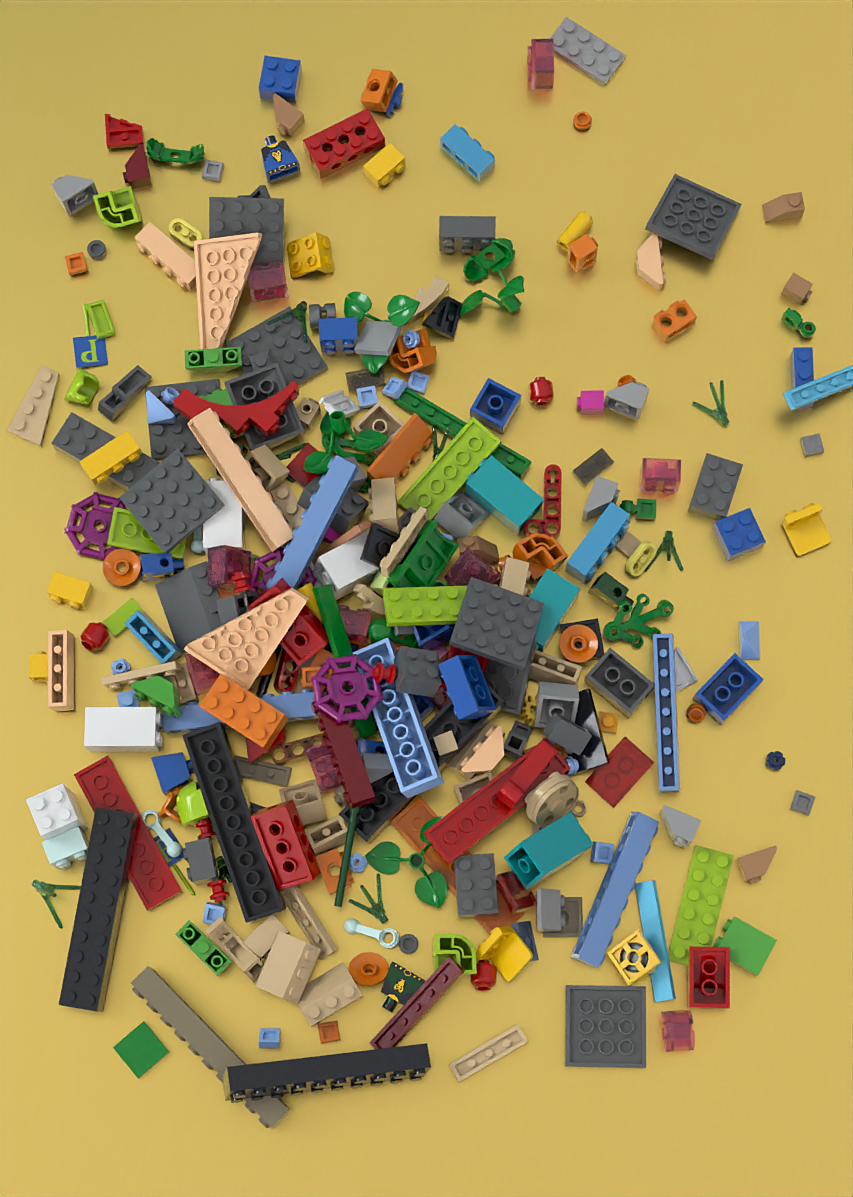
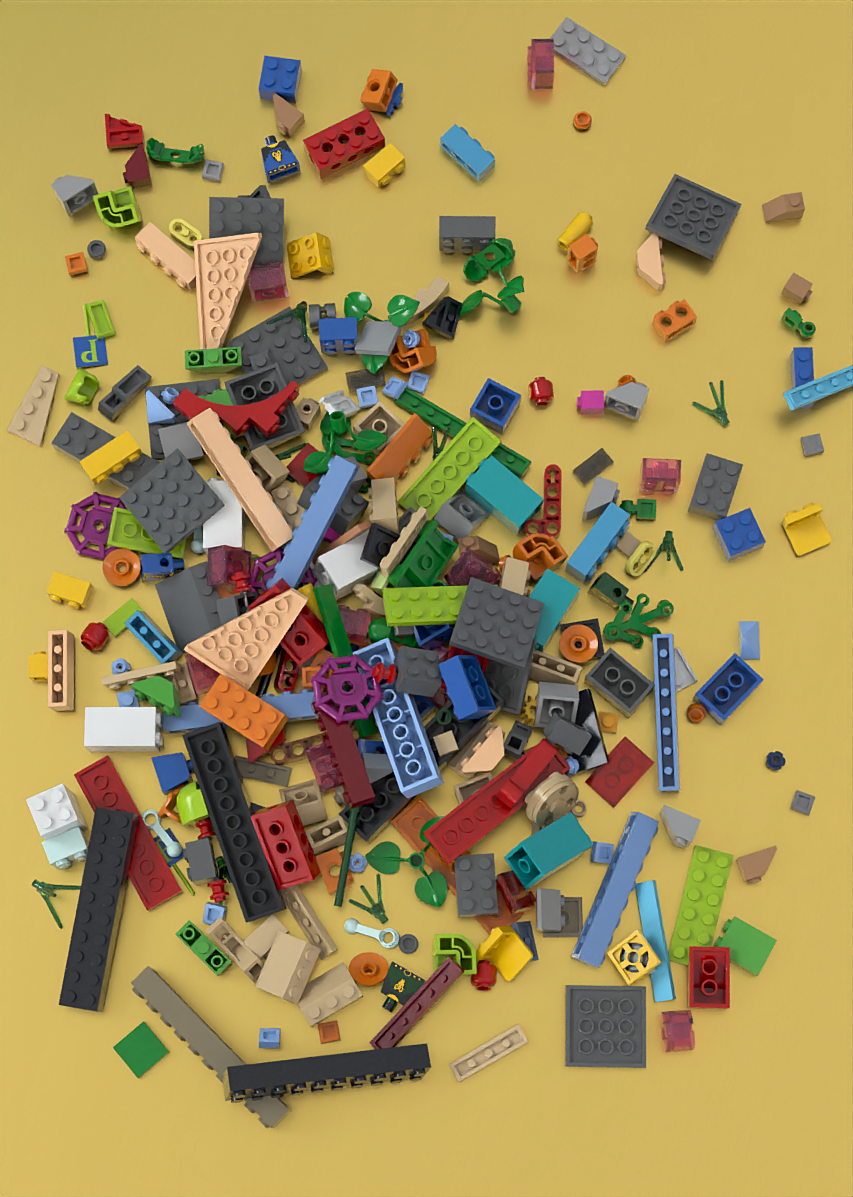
(180, 437): none -> light grey tile
(448, 717): none -> dark green hinge

